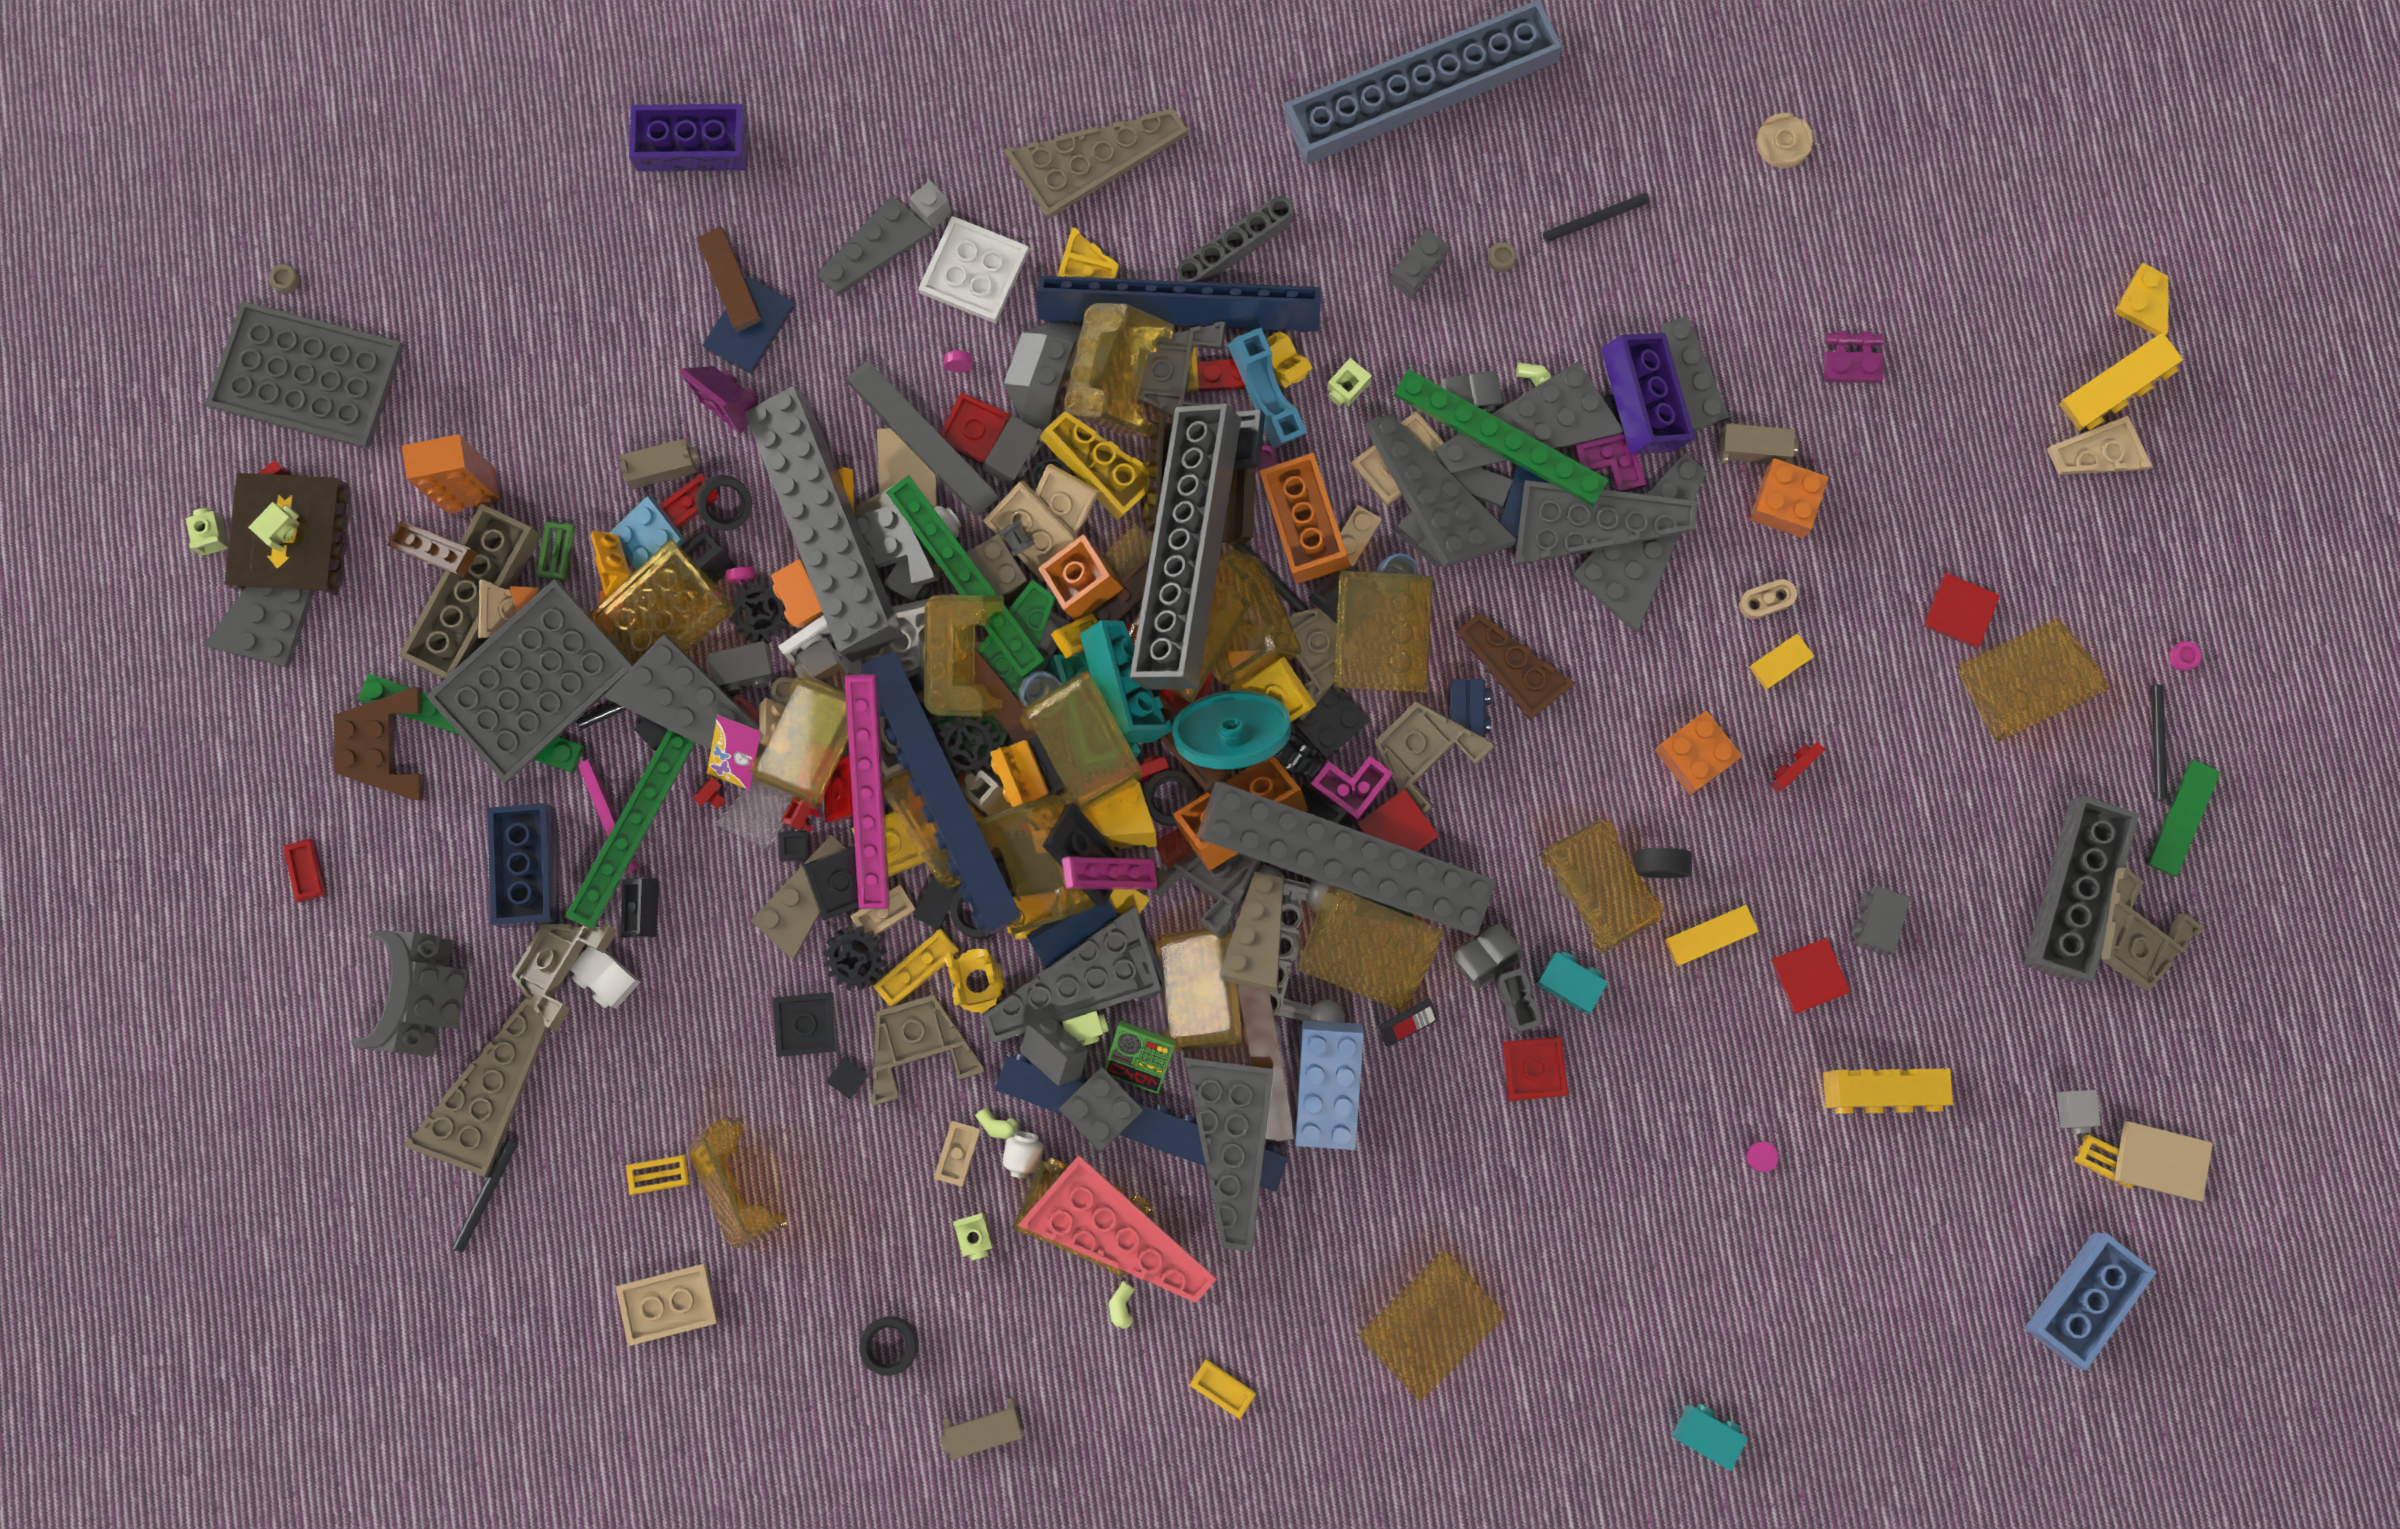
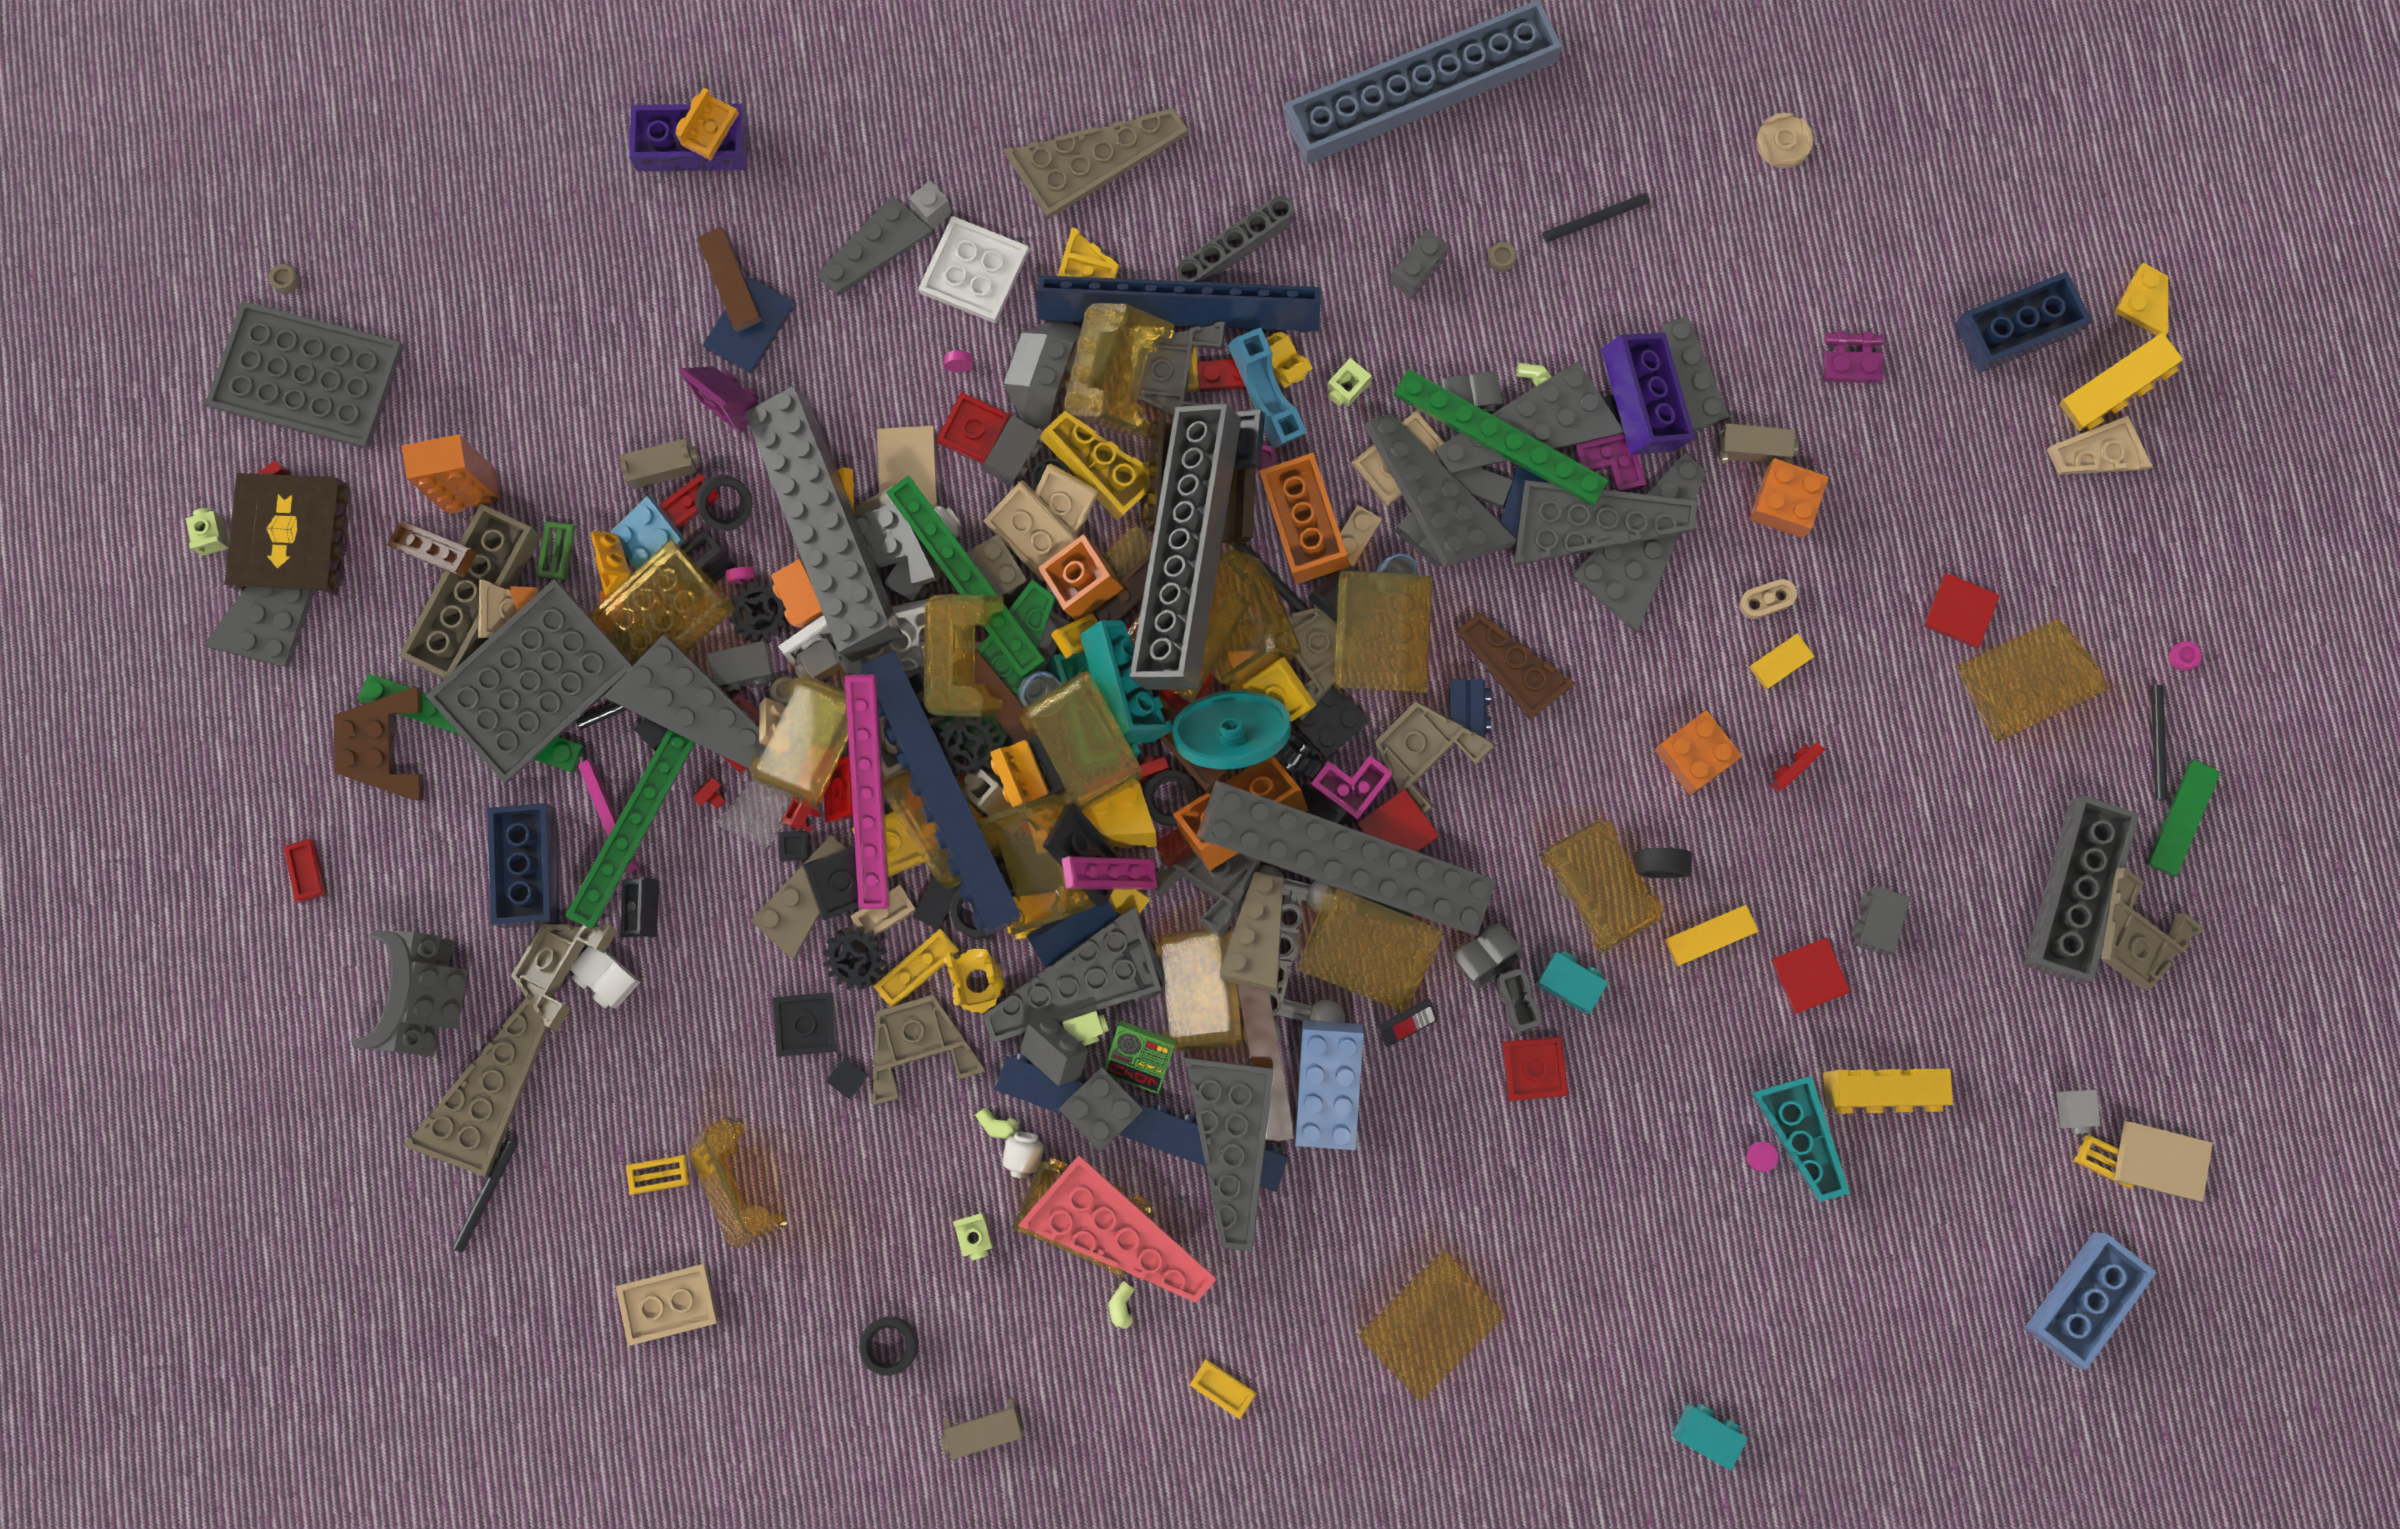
(275, 525): yellowish green brick -> none
(705, 124): none -> light orange bracket
(733, 752): sticker -> none
(922, 438): dark grey beam -> none
(957, 1153): tan plate -> none
(1024, 541): dark grey bush -> none
(1803, 1131): none -> teal wedge
(2022, 322): none -> dark blue brick

